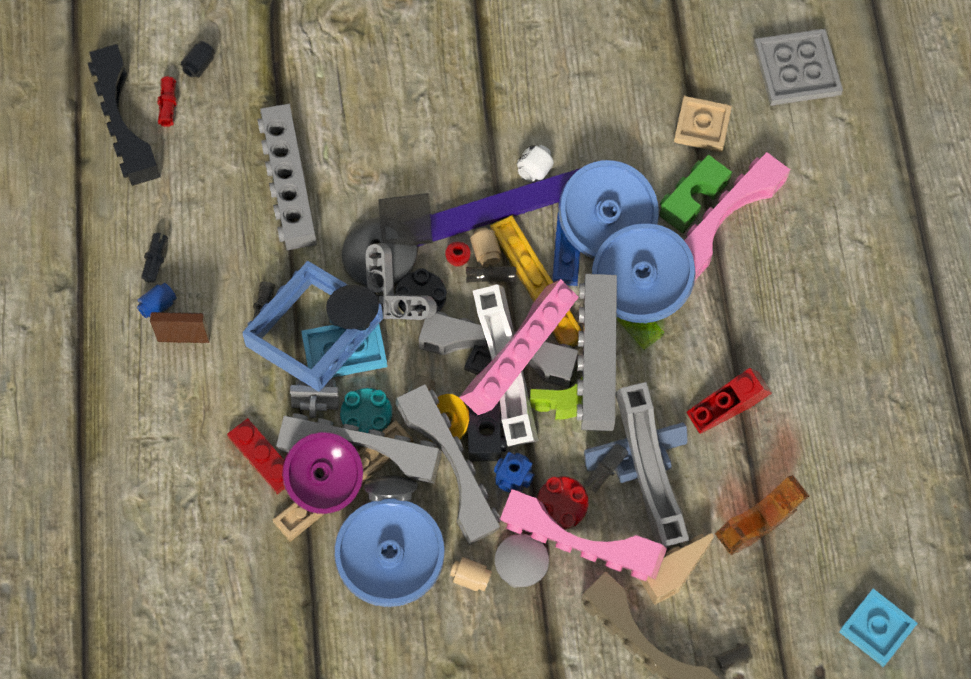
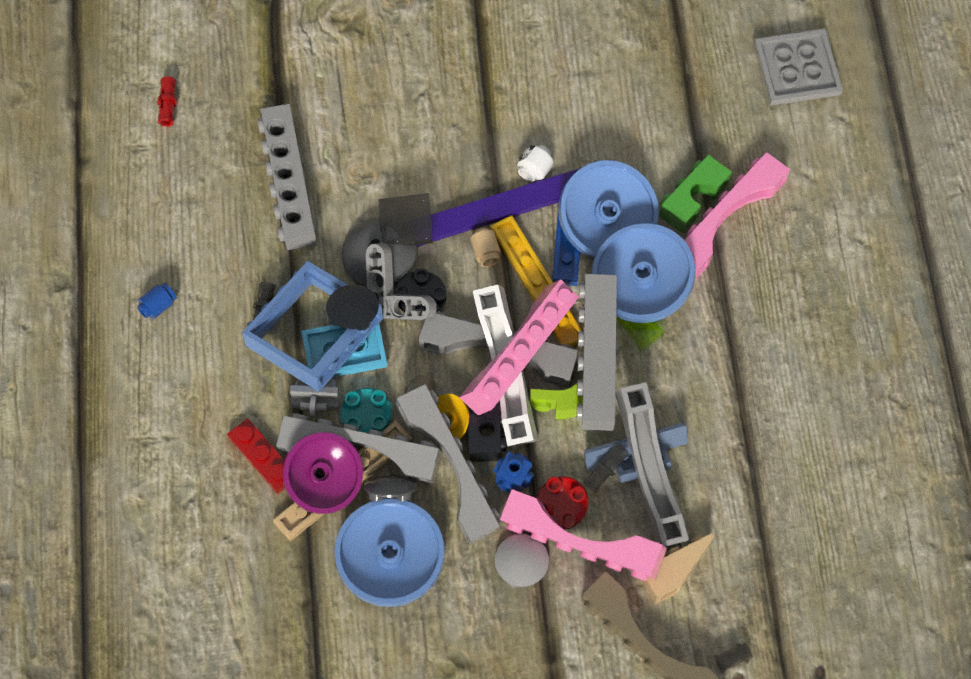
(137, 154): black arch -> none
(154, 257): black axle -> none
(180, 327): reddish brown tile -> none
(198, 59): black brick -> none
(457, 260): red plate -> none
(470, 574): tan brick -> none
(477, 360): black tile -> none
(491, 274): clear smoke axle -> none
(702, 124): tan plate -> none
(729, 400): red slope -> none
(763, 517): clear orange arch -> none
(878, 627): medium azure plate -> none

